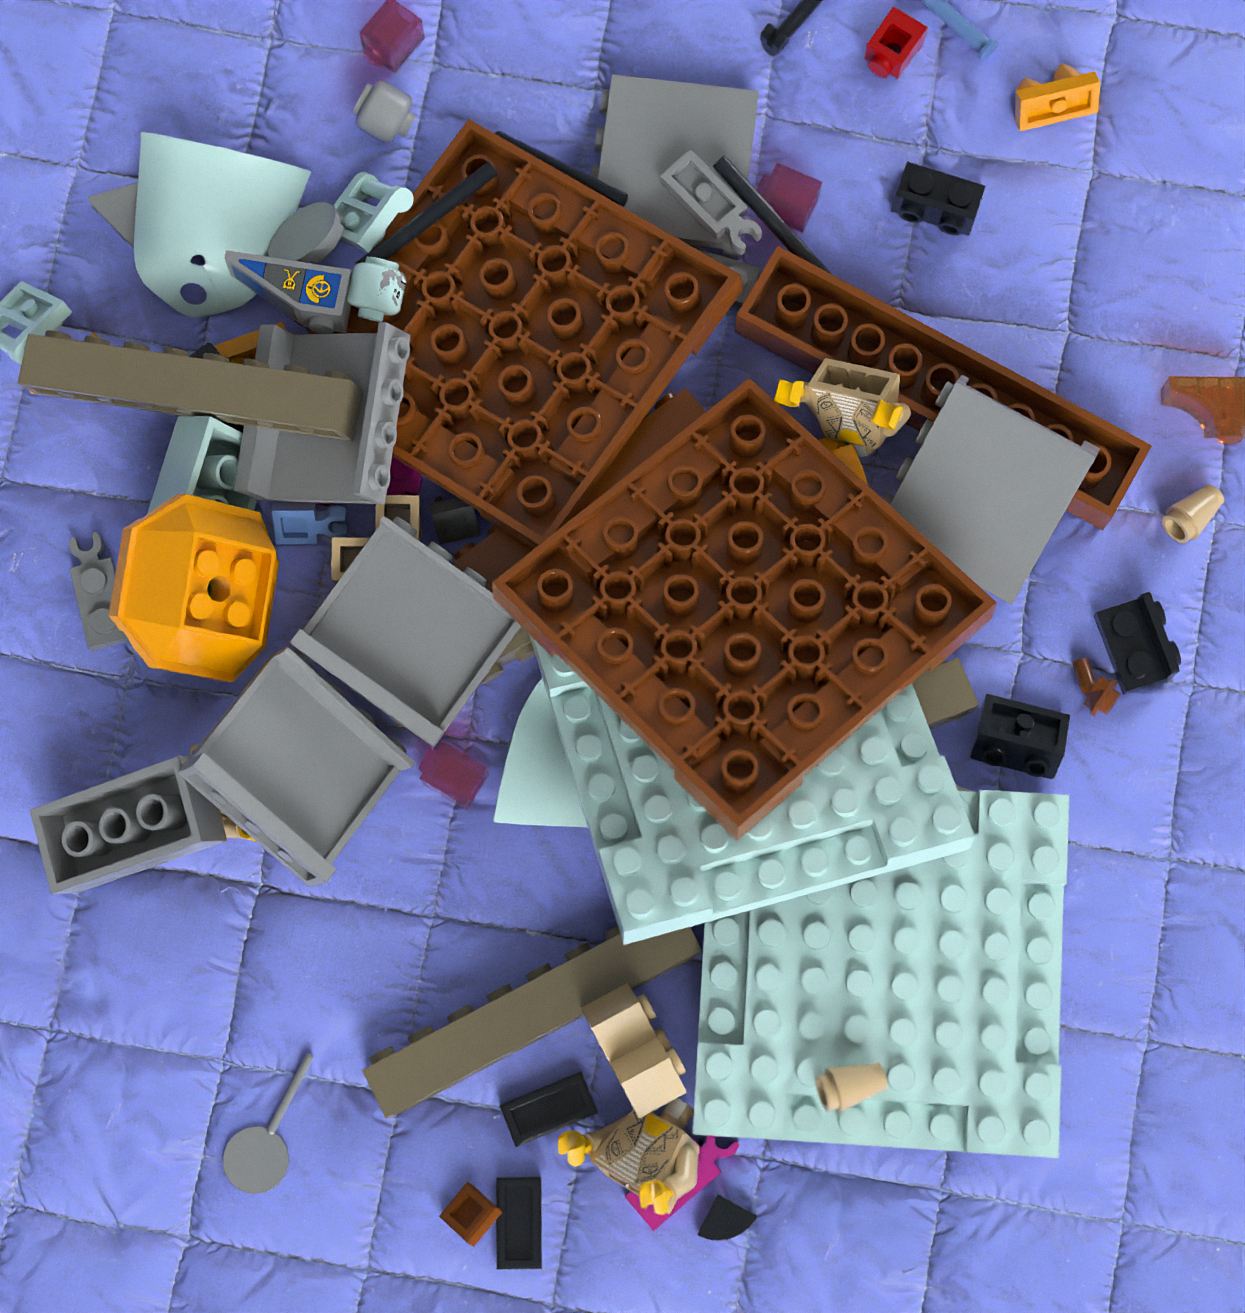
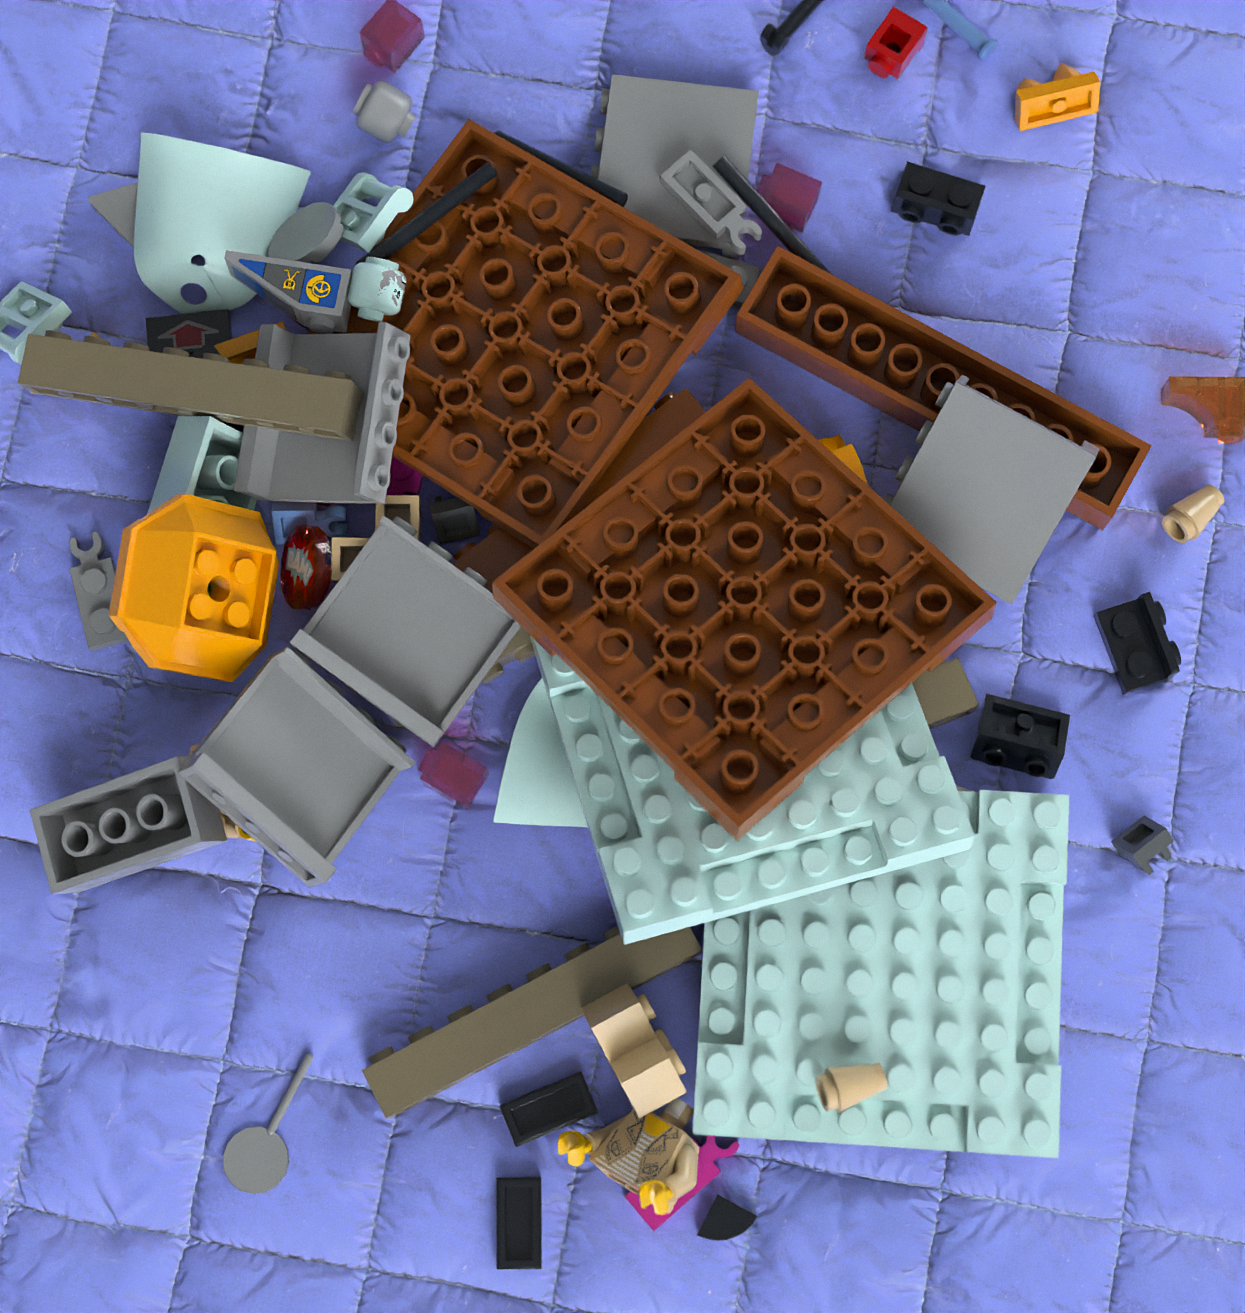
(188, 330): none -> black tile
(303, 567): none -> clear red tile
(470, 1214): dark orange tile -> none
(850, 403): tan torso -> none
(1100, 693): dark orange plate -> none
(1143, 842): none -> dark grey tile

